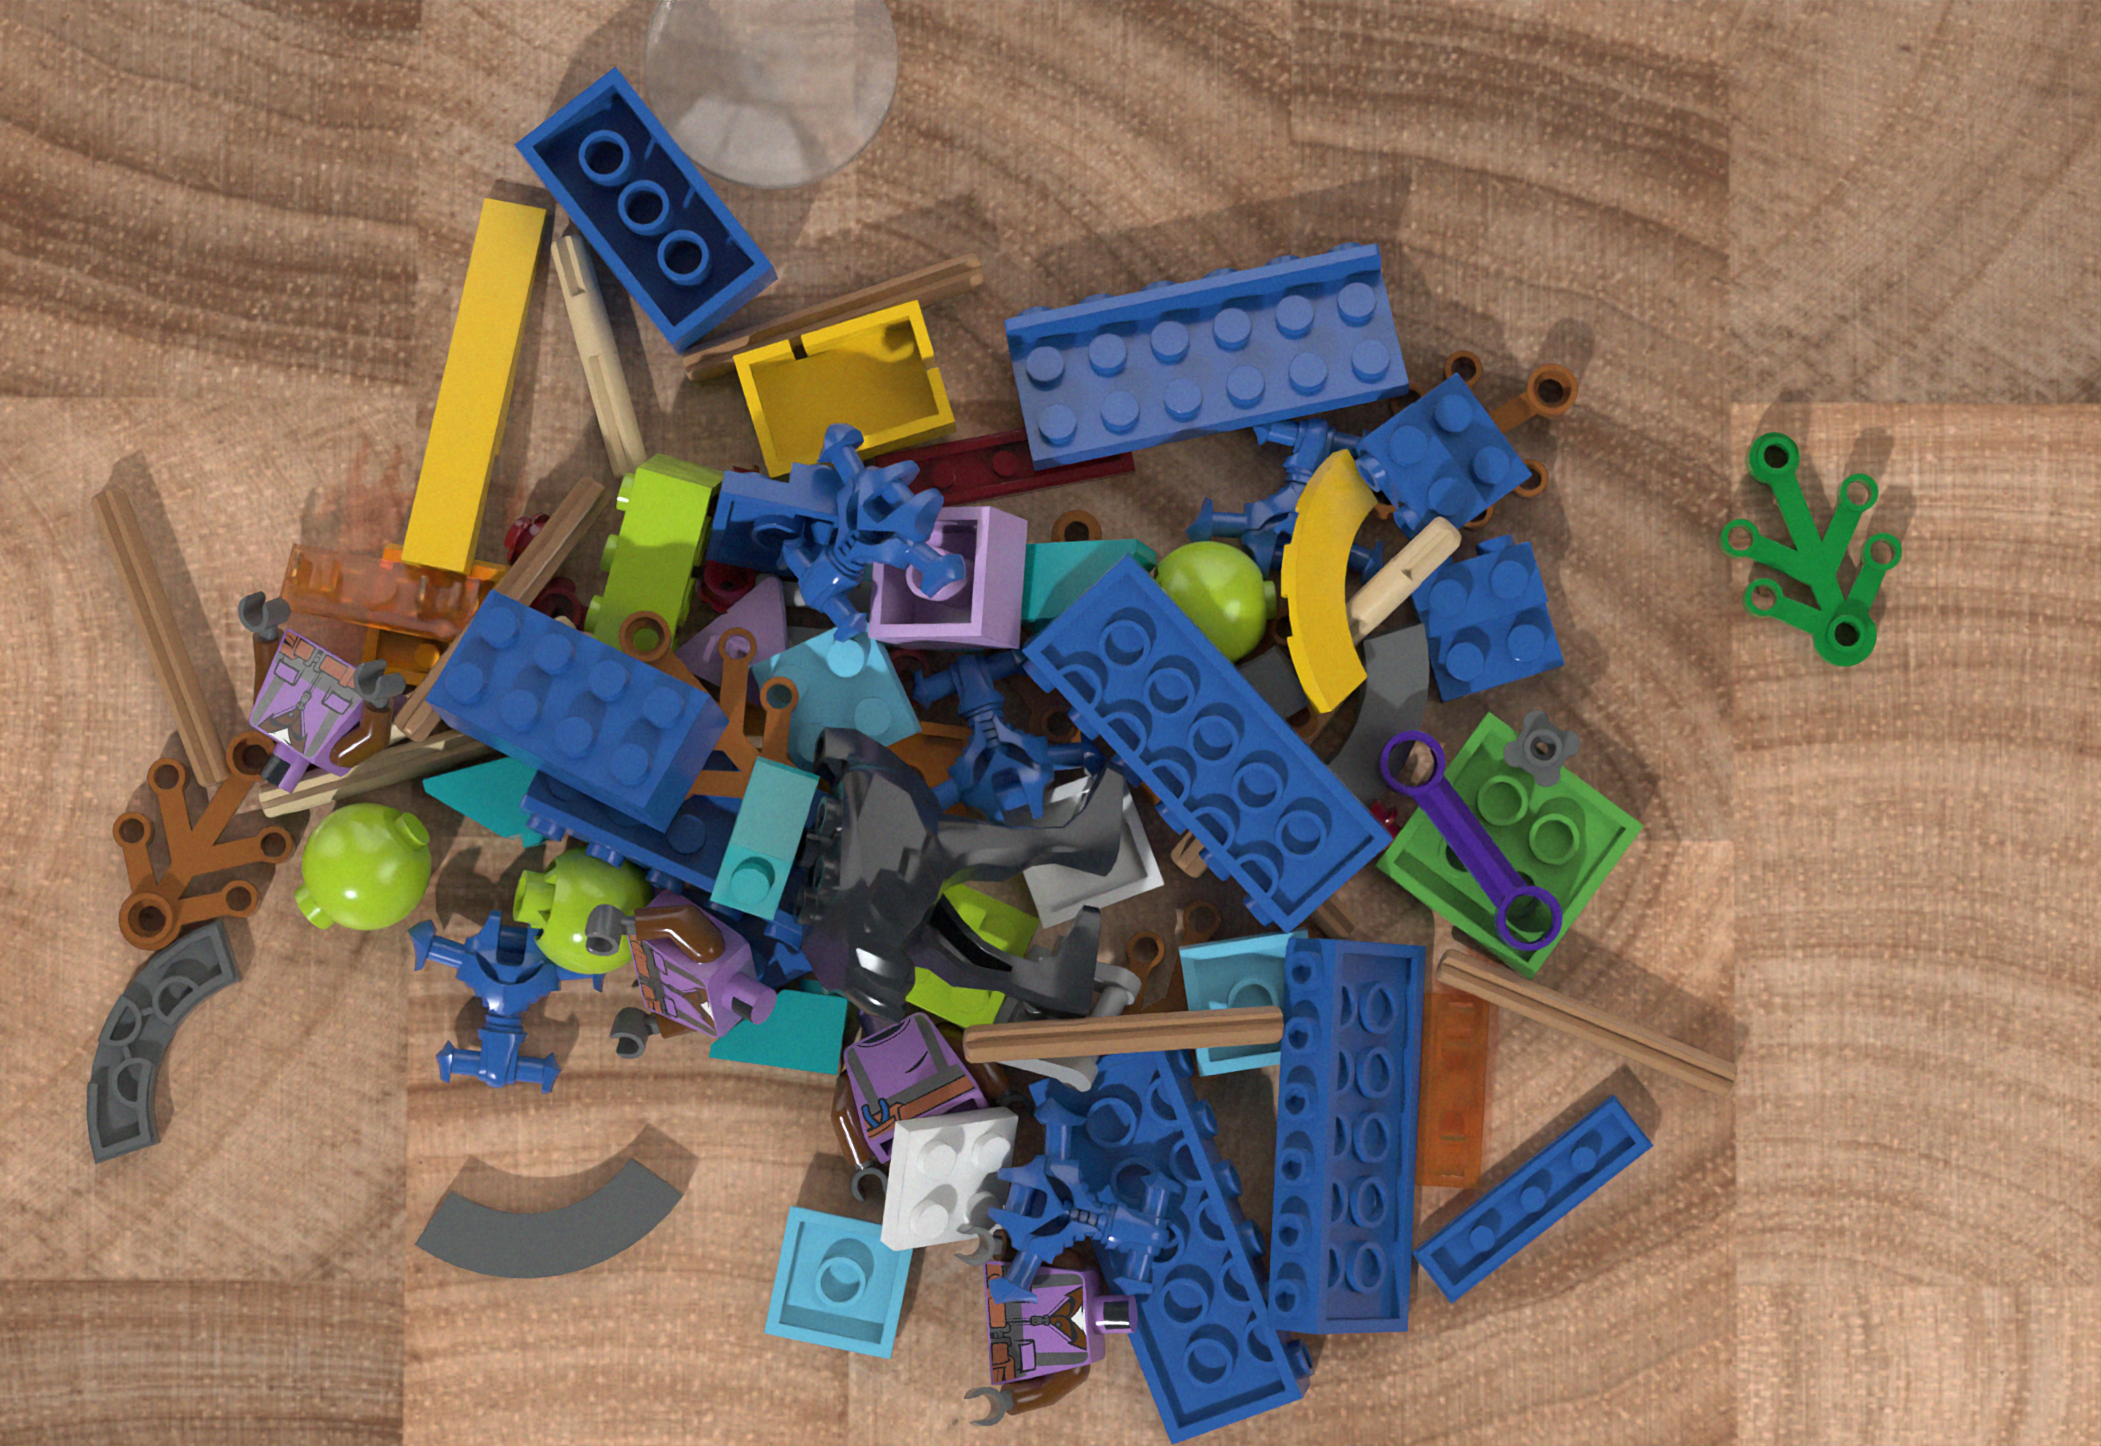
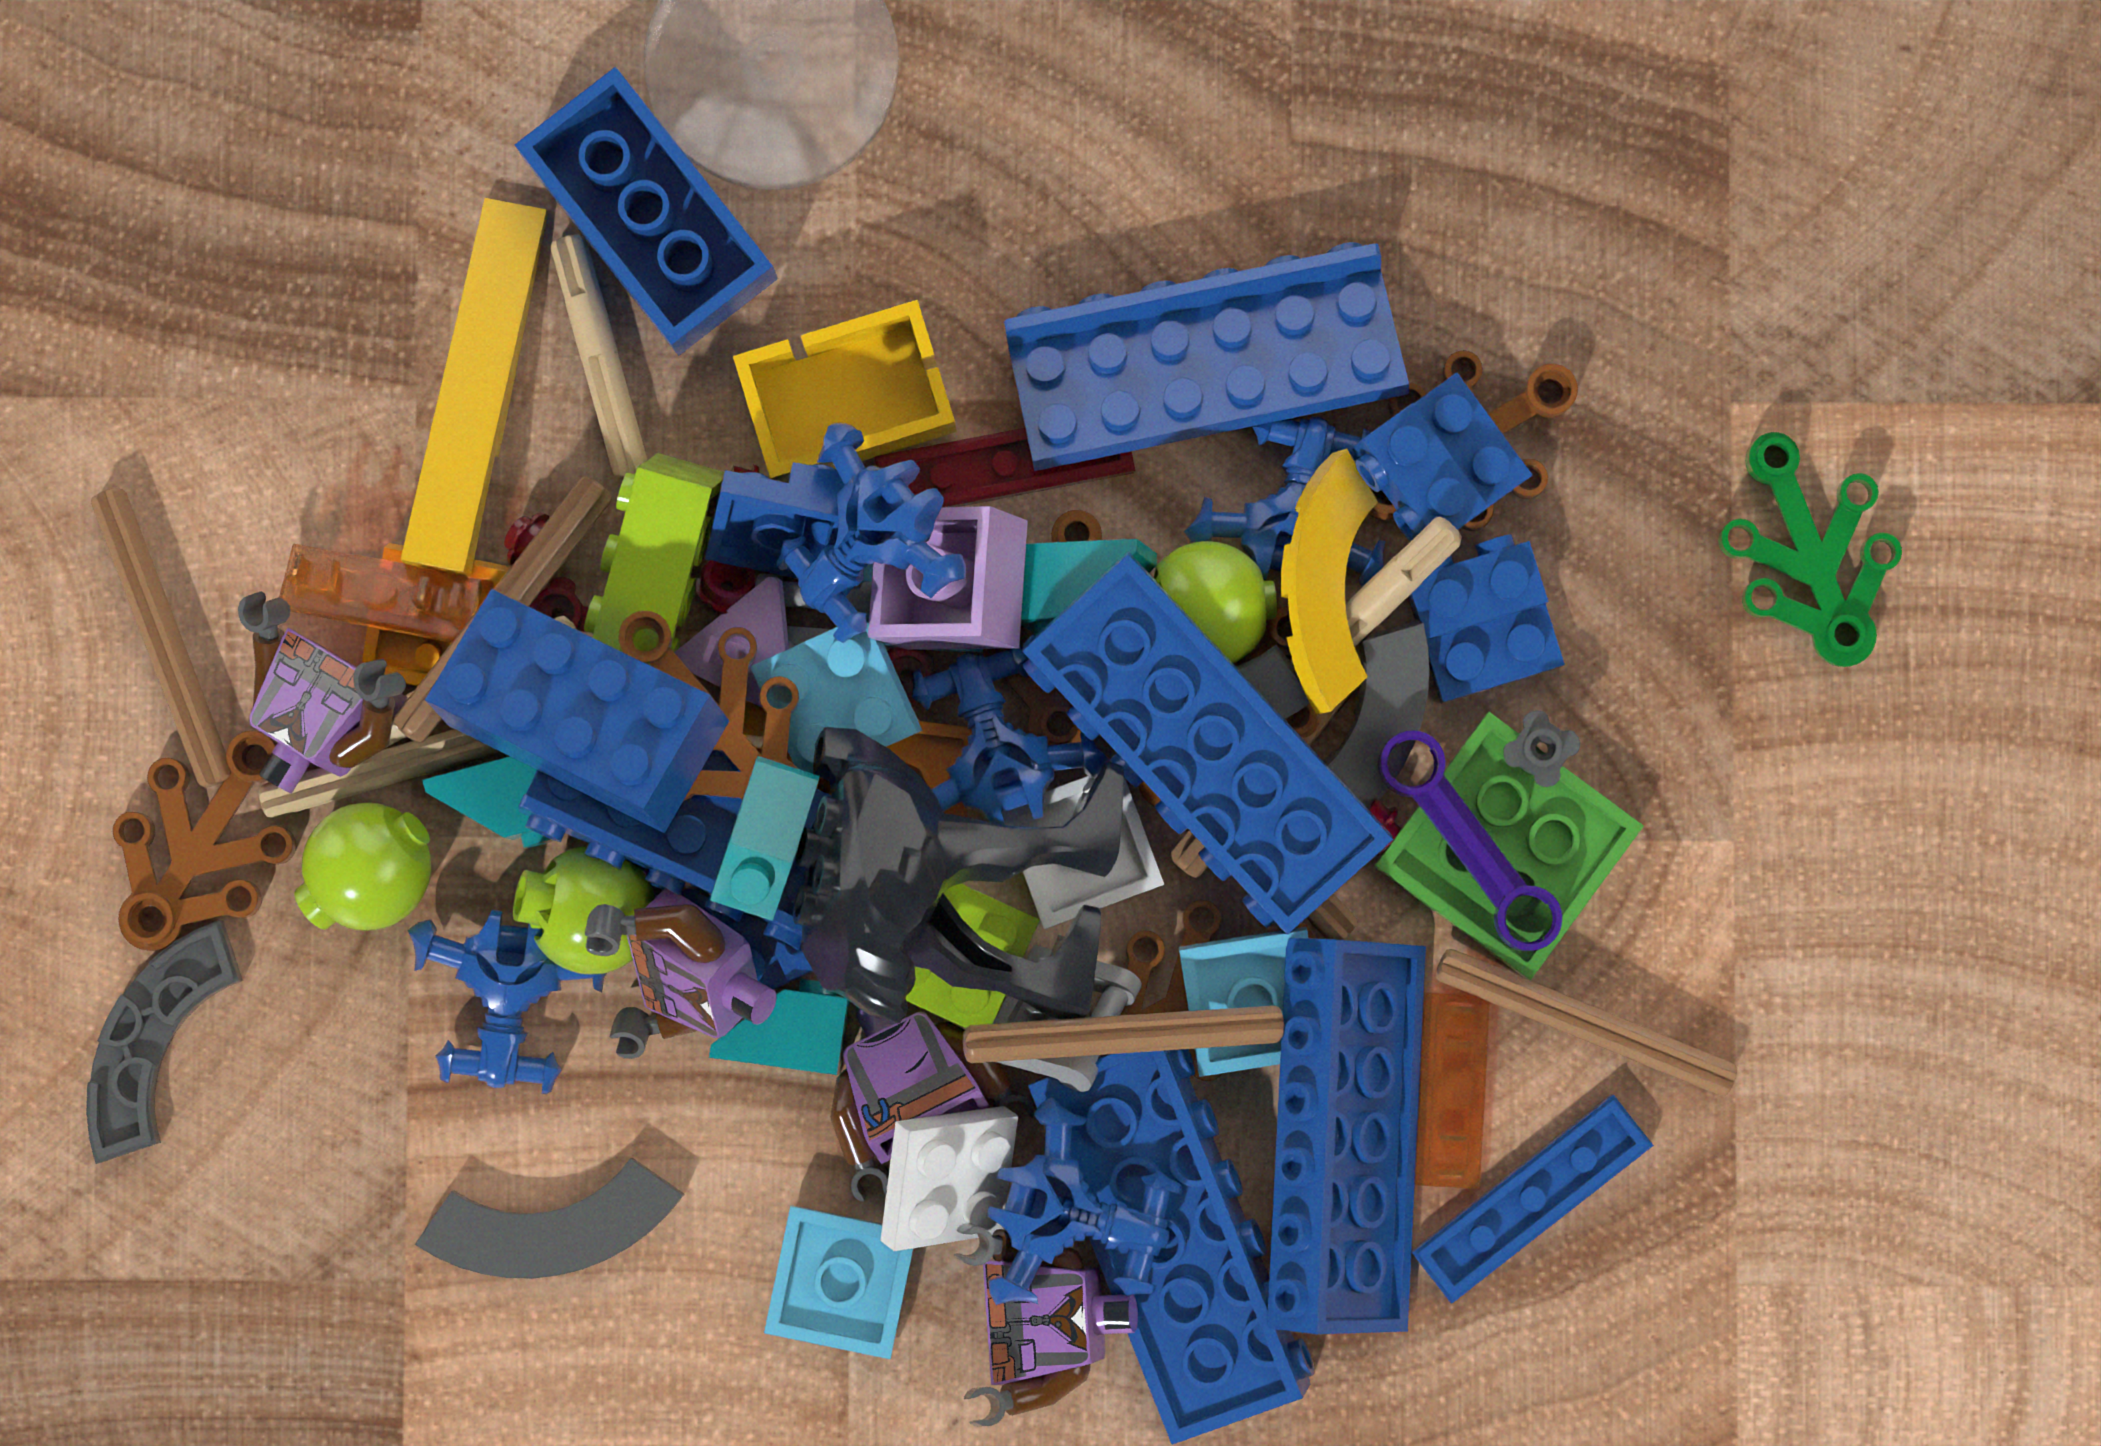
(925, 285): medium nougat axle -> none

